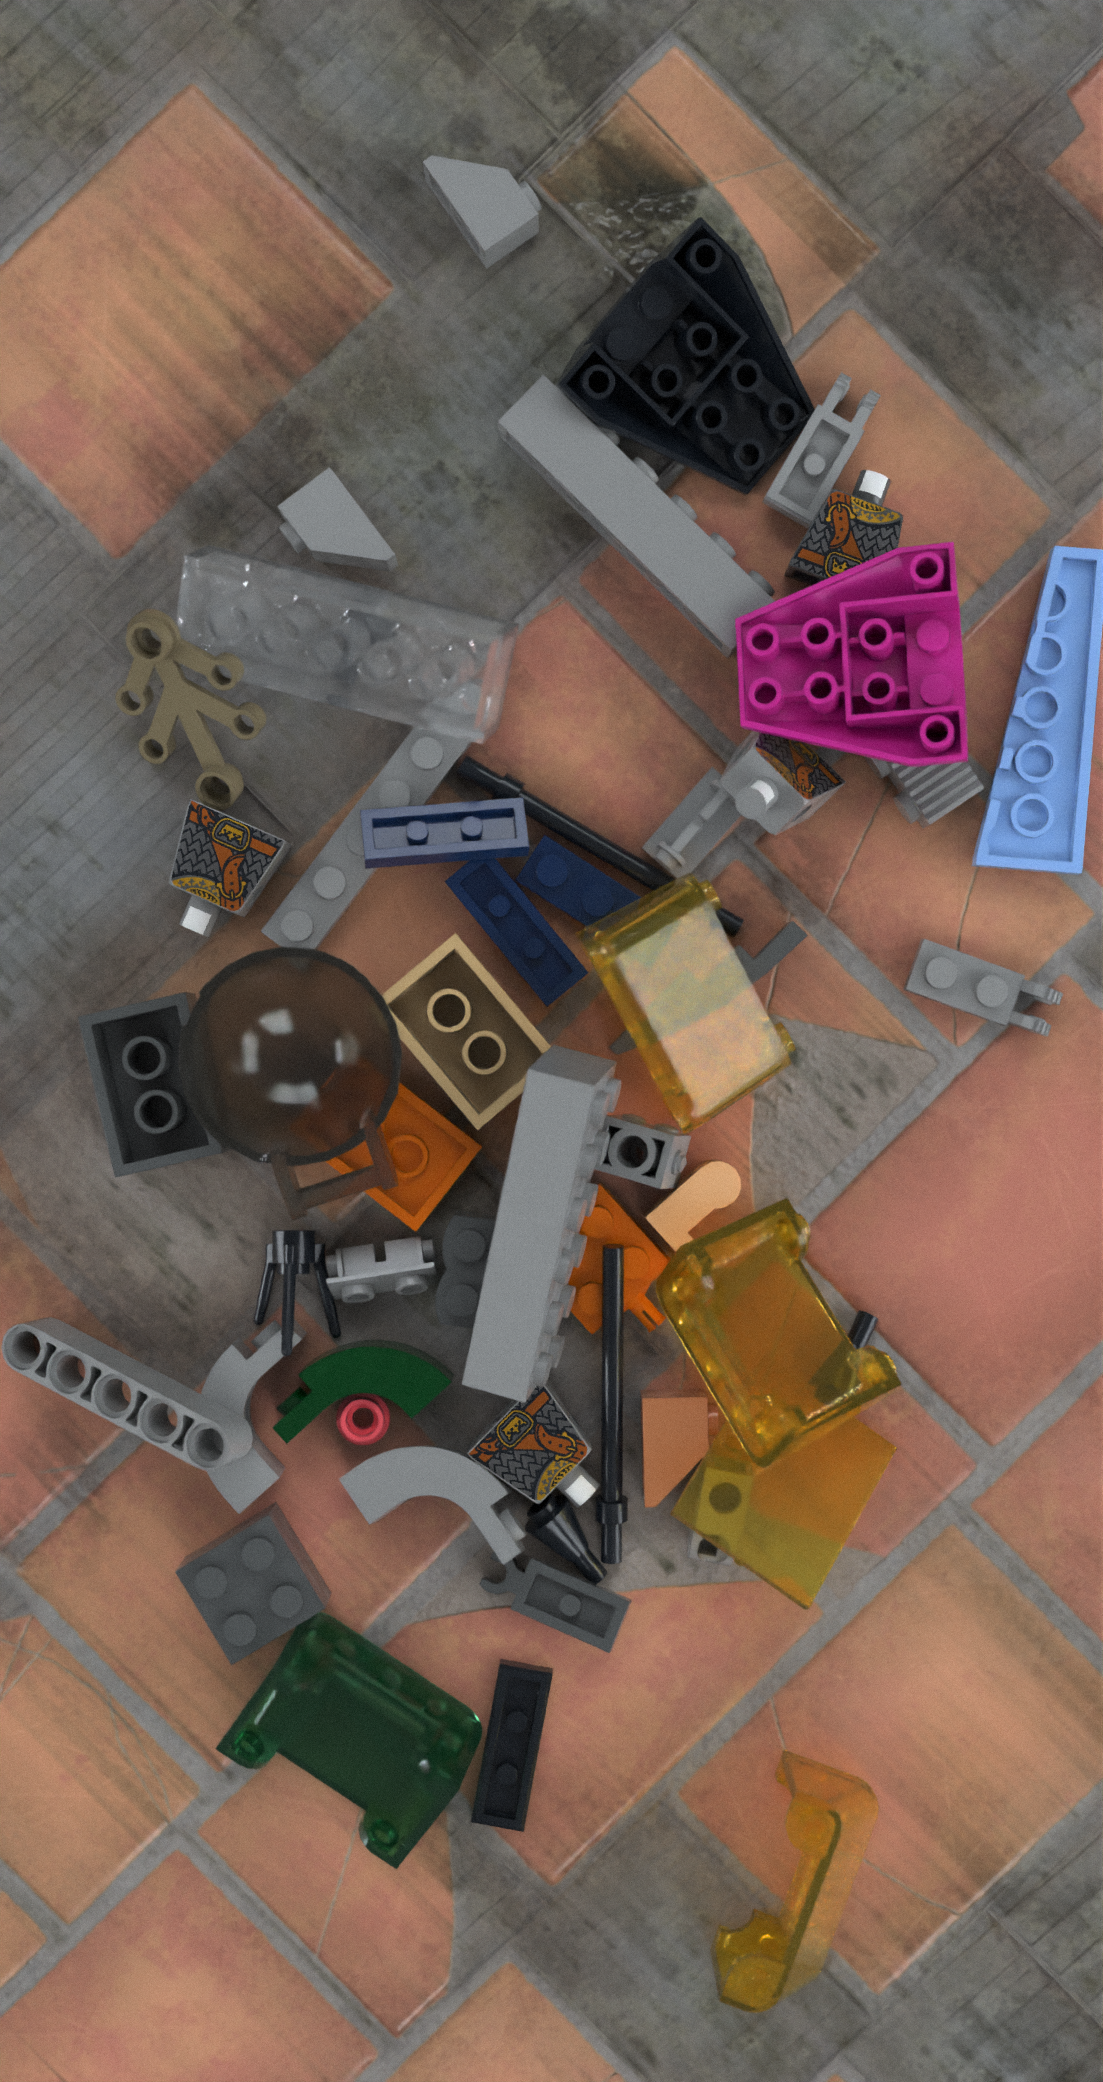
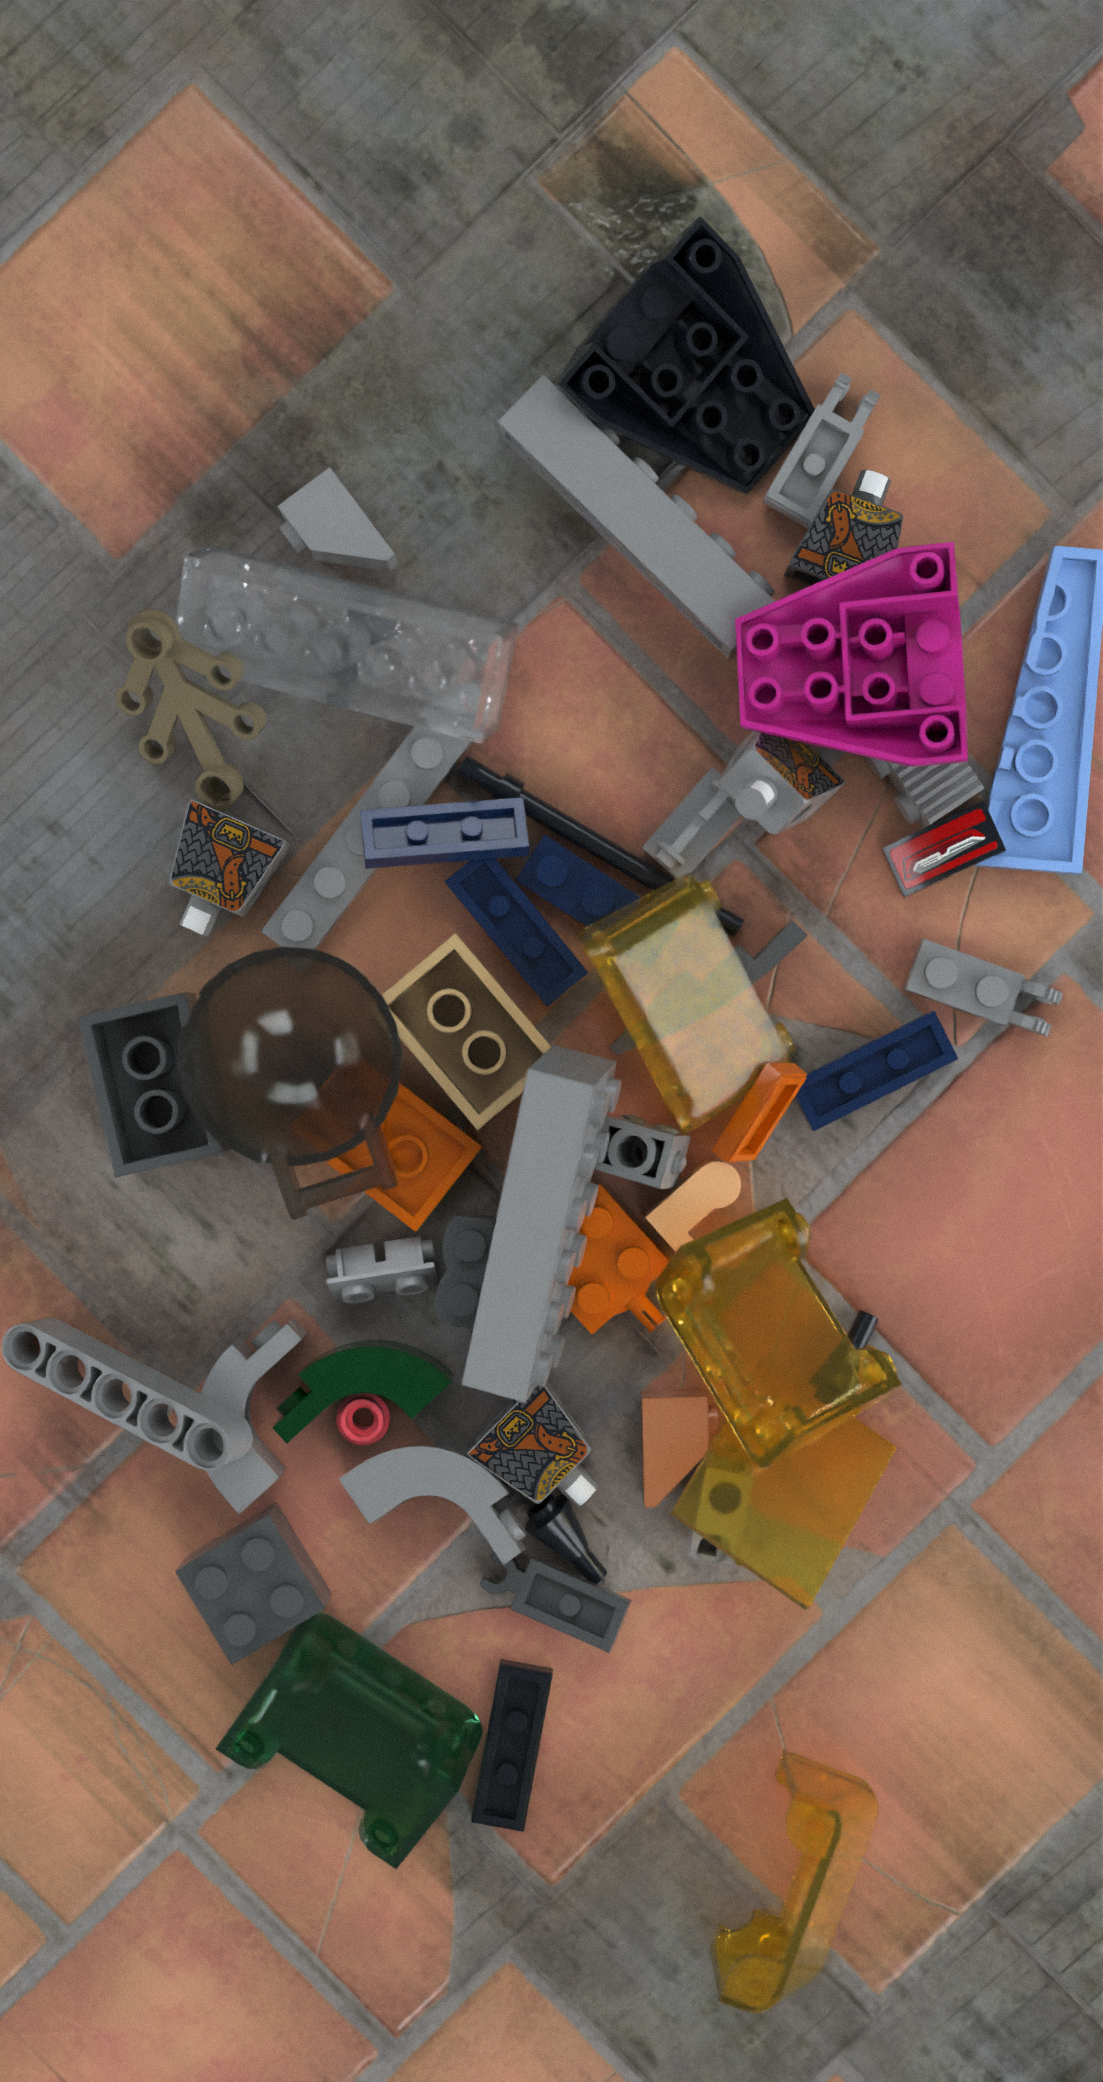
(291, 1255): black plant -> none
(484, 205): light grey slope -> none
(611, 1504): black bar -> none
(760, 1112): none -> orange tile
(874, 1070): none -> dark blue plate
(944, 849): none -> slope

